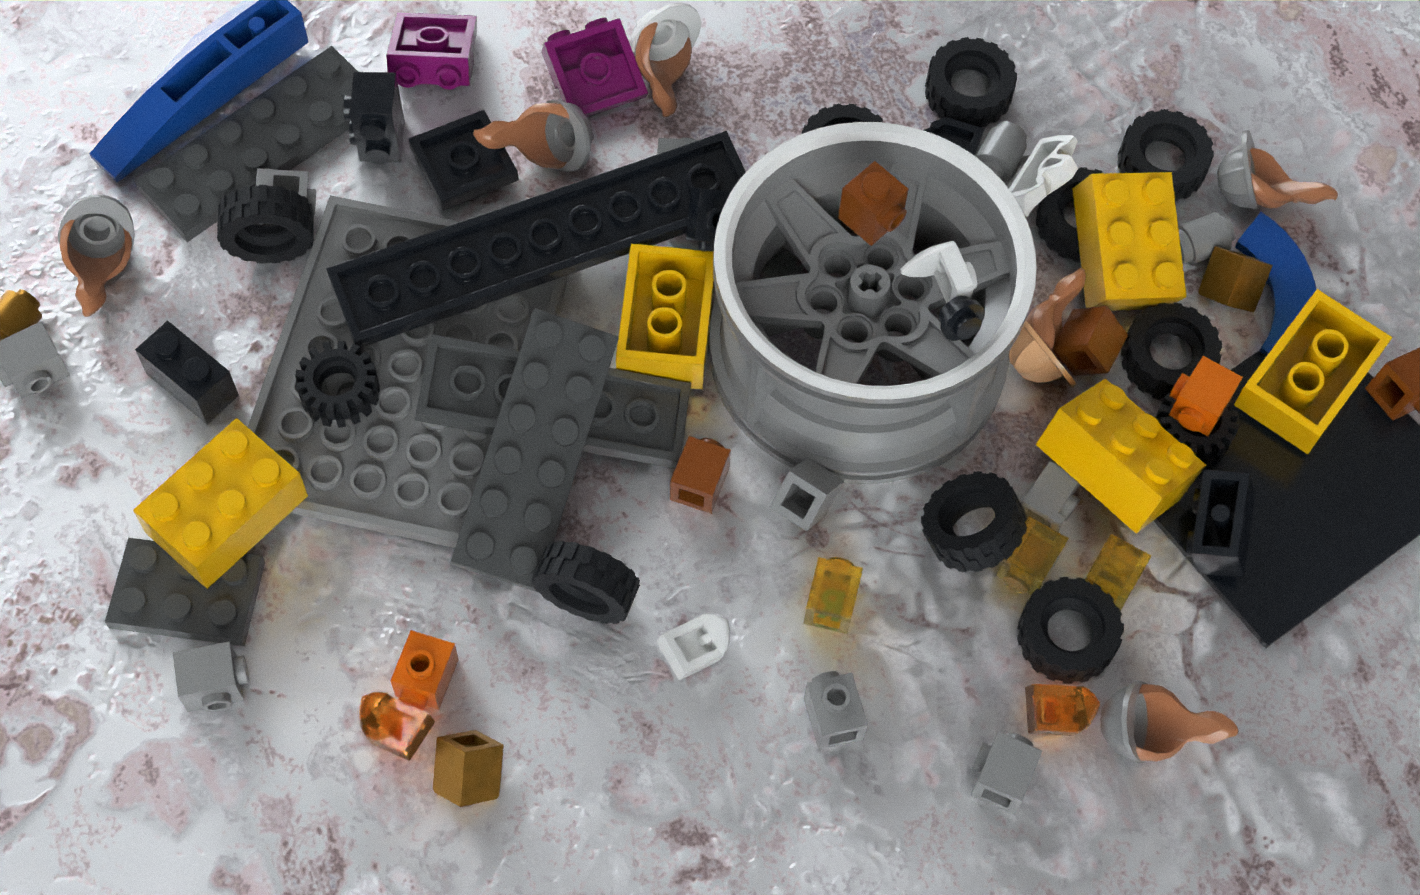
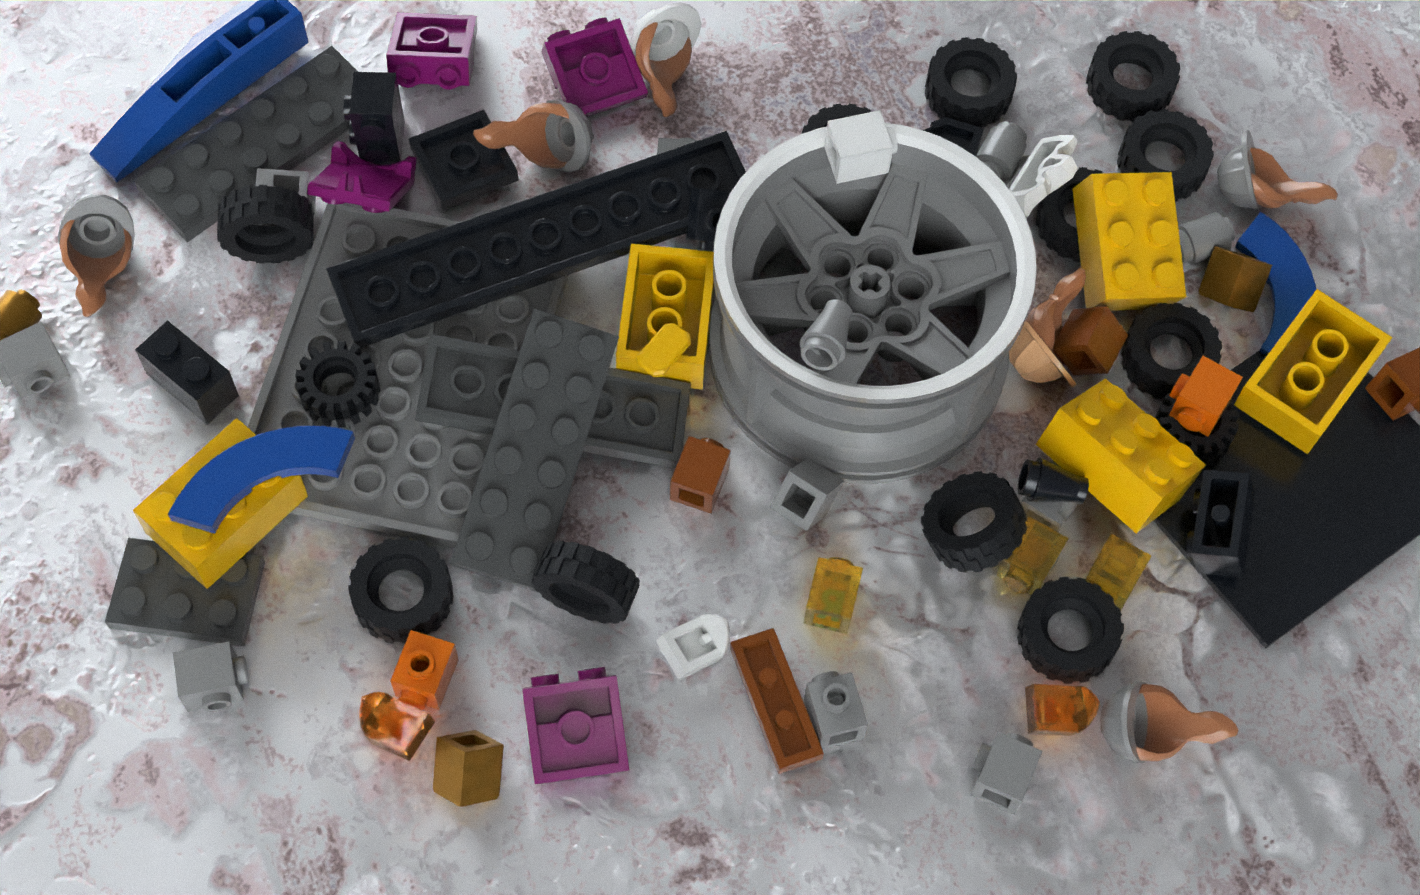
(254, 460): none -> blue tile
(361, 182): none -> magenta piece
(392, 557): none -> black tyre
(575, 726): none -> magenta plate
(663, 350): none -> yellow piece
(776, 701): none -> dark orange plate
(826, 339): none -> light grey cone
(859, 146): none -> white brick
(873, 203): dark orange brick -> none
(947, 265): white plate -> none
(961, 318): black plate -> none
(1050, 483): none -> black cone
(1138, 50): none -> black tyre

